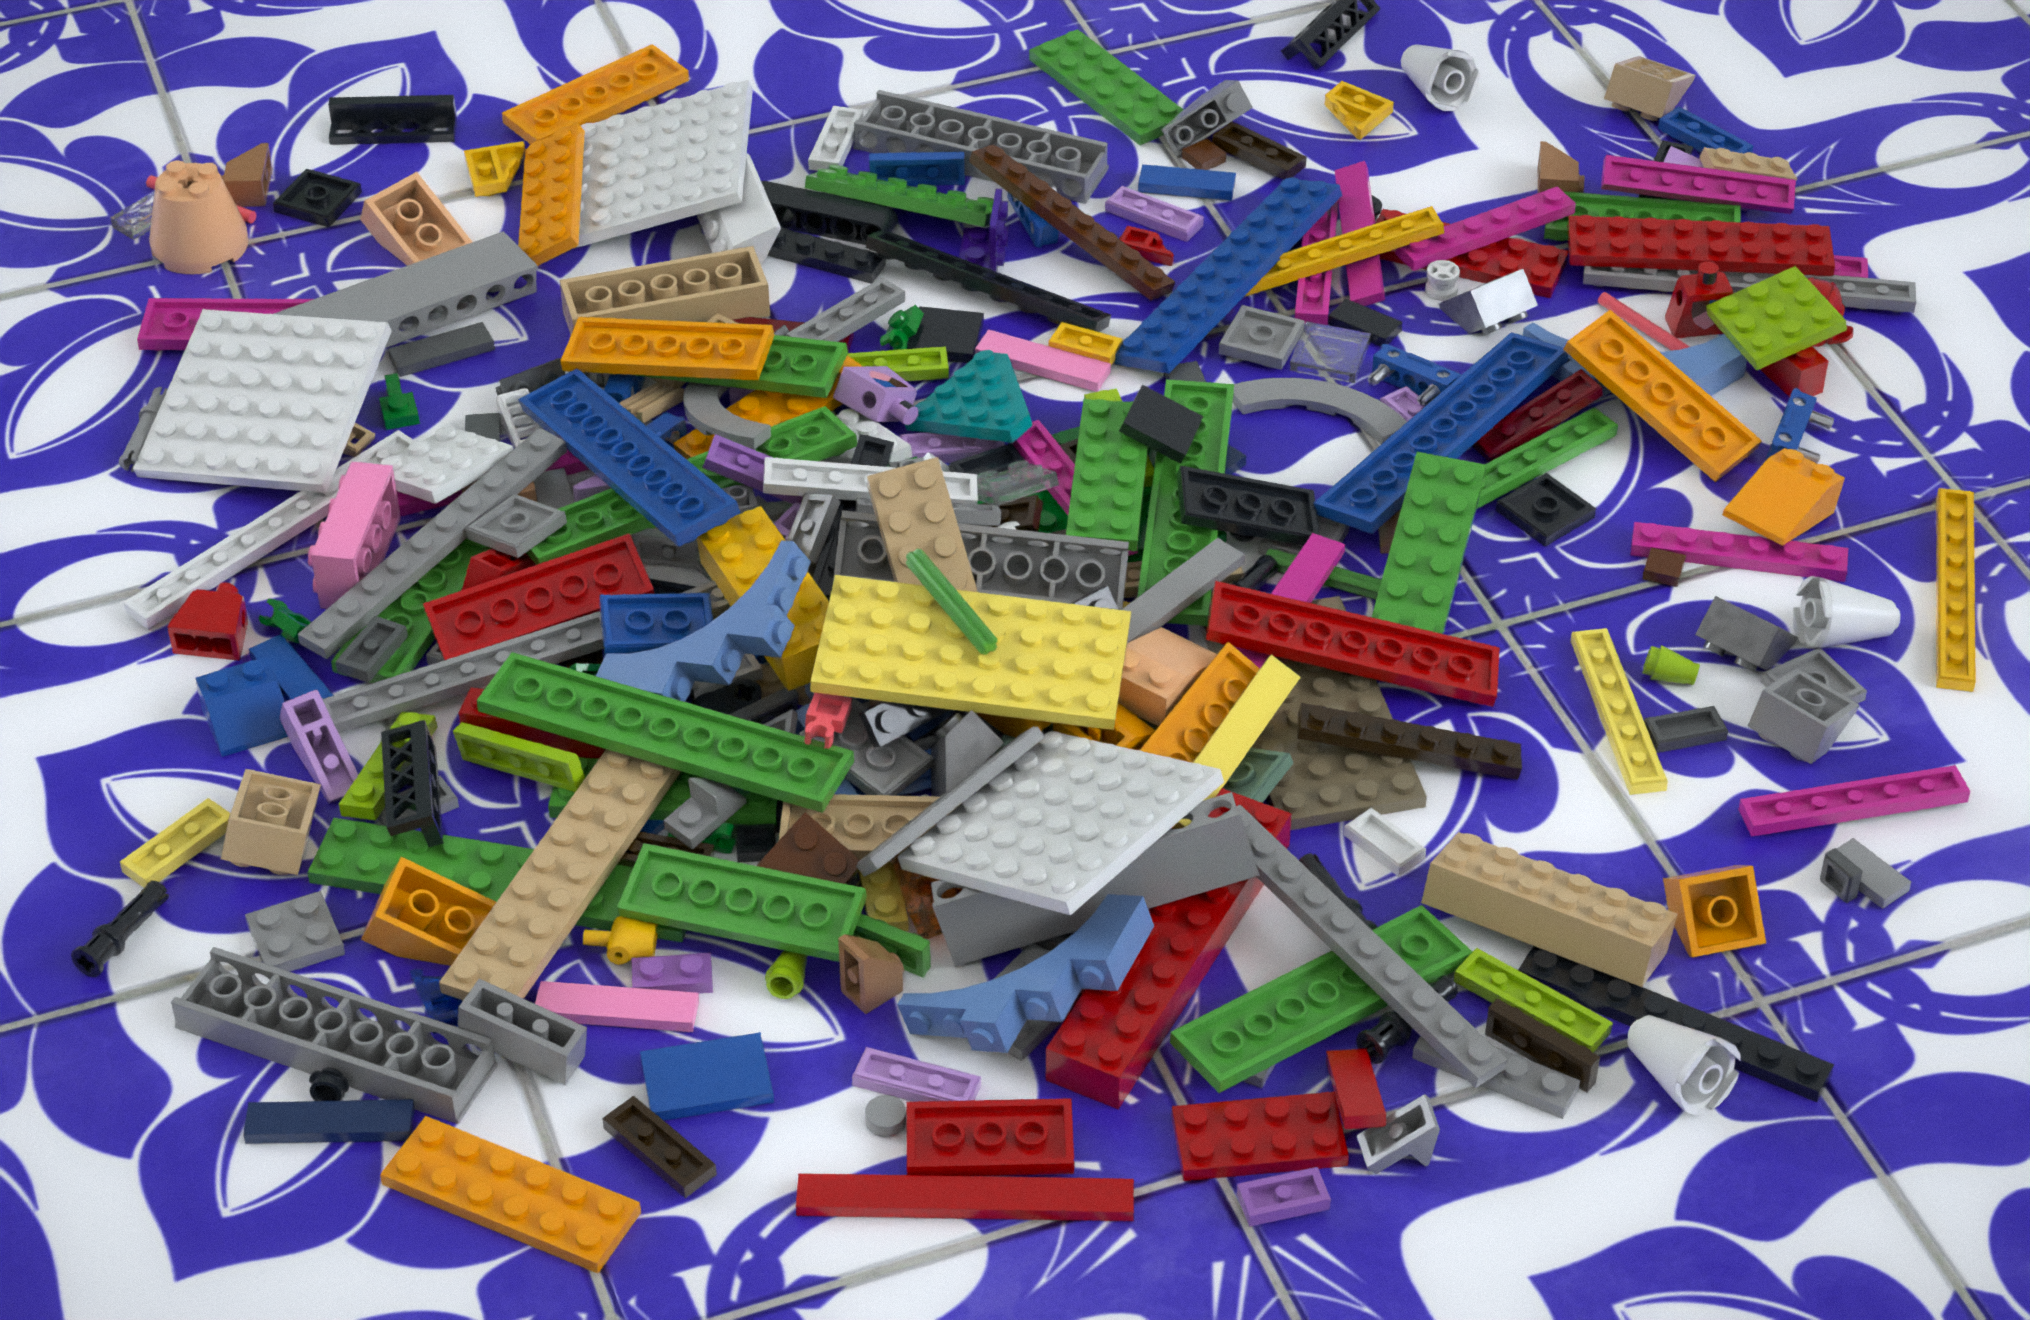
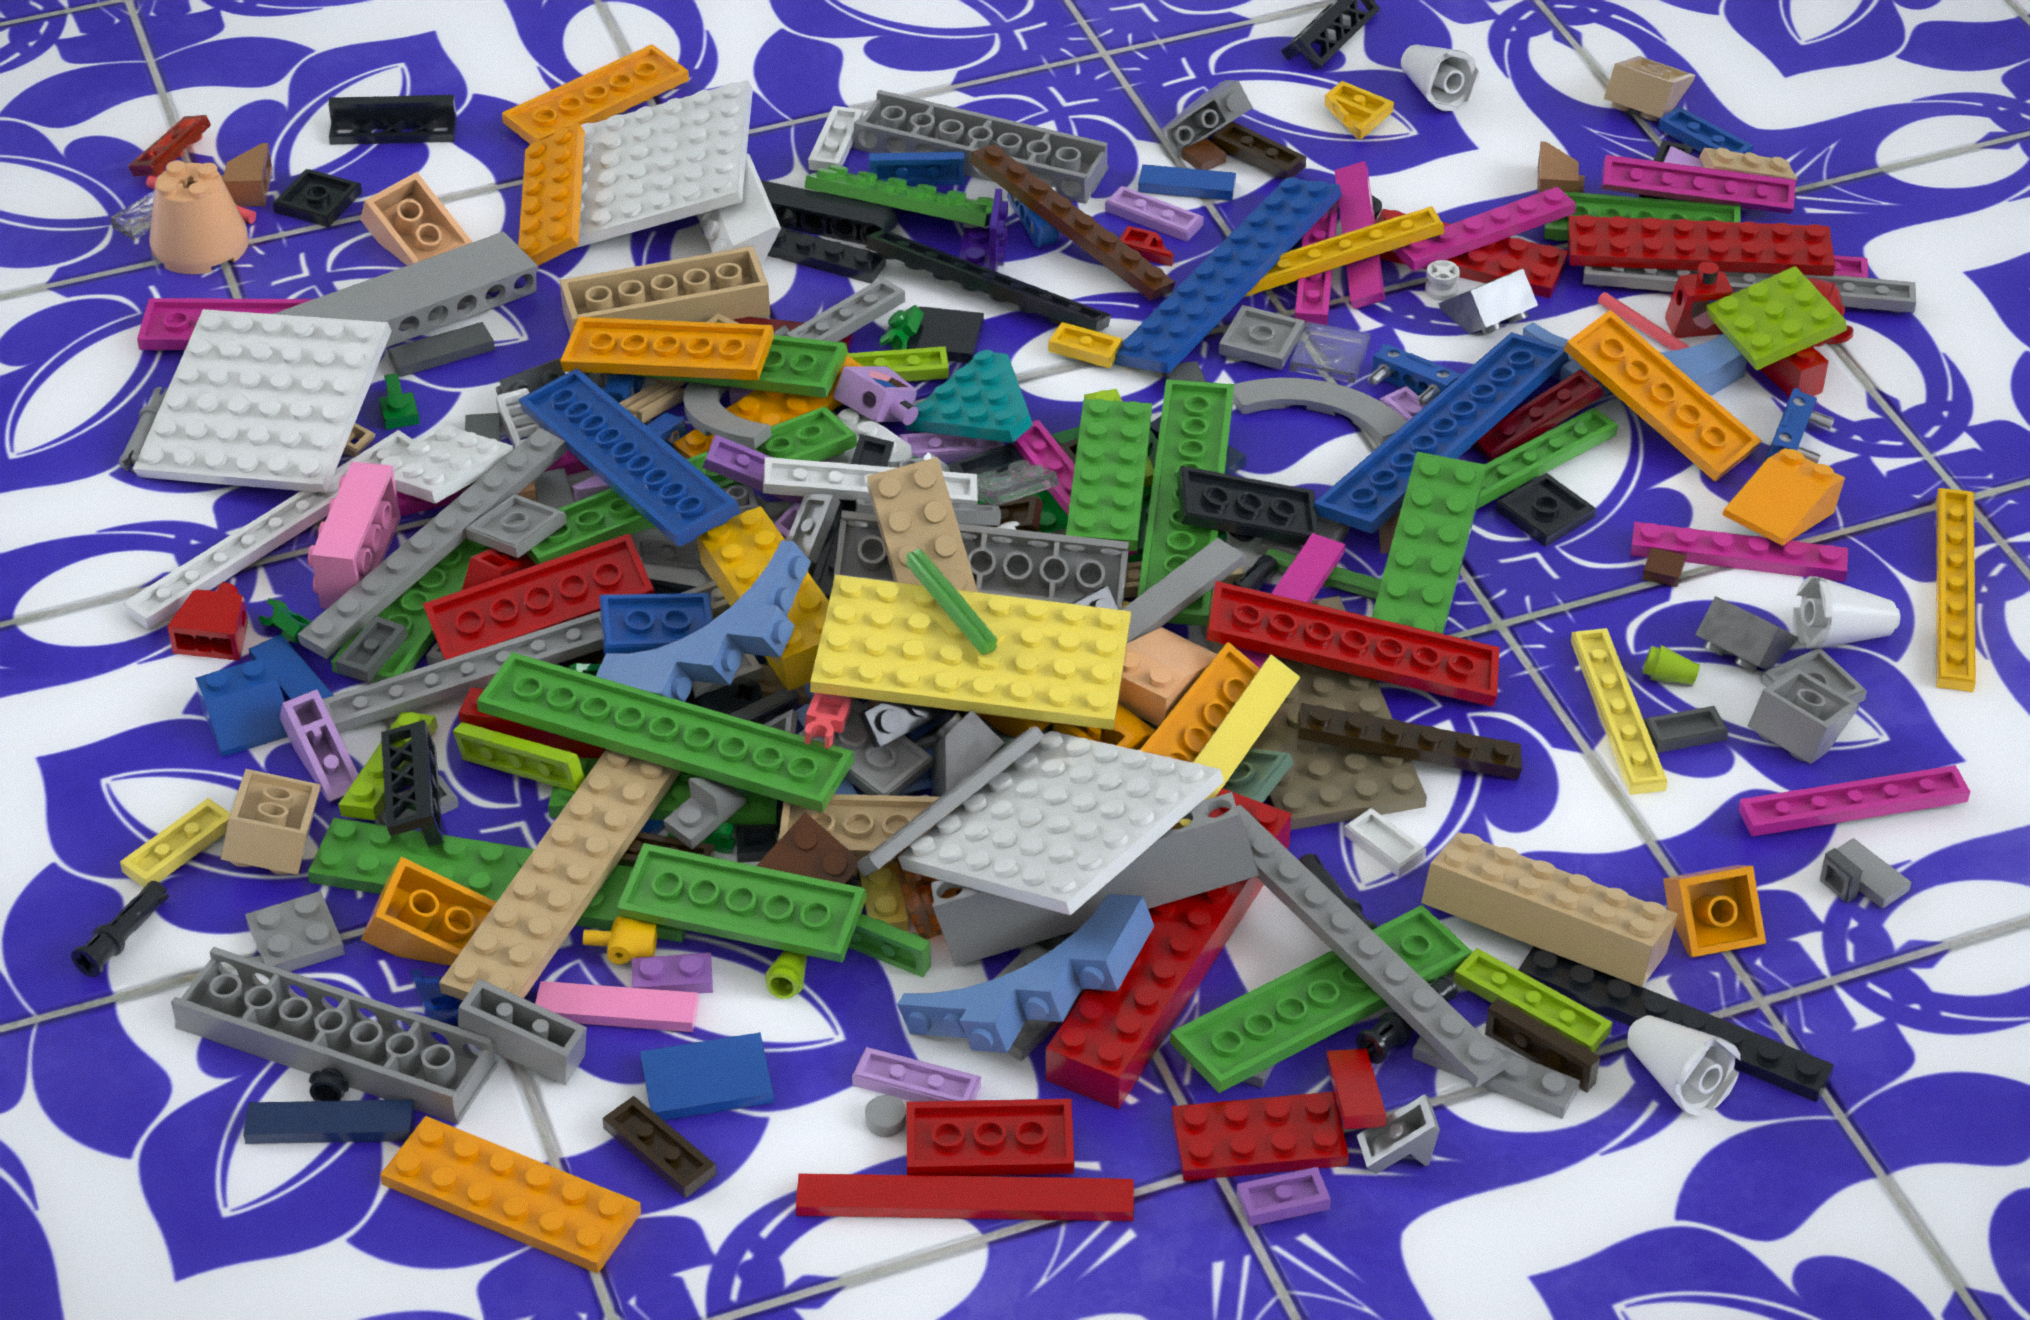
(170, 146): none -> clear red plate
(493, 167): yellow wing -> none
(868, 972): medium nougat slope -> none
(1047, 361): bright pink tile -> none
(1106, 85): bright green plate -> none
(1161, 424): black tile -> none
(1363, 319): black tile -> none

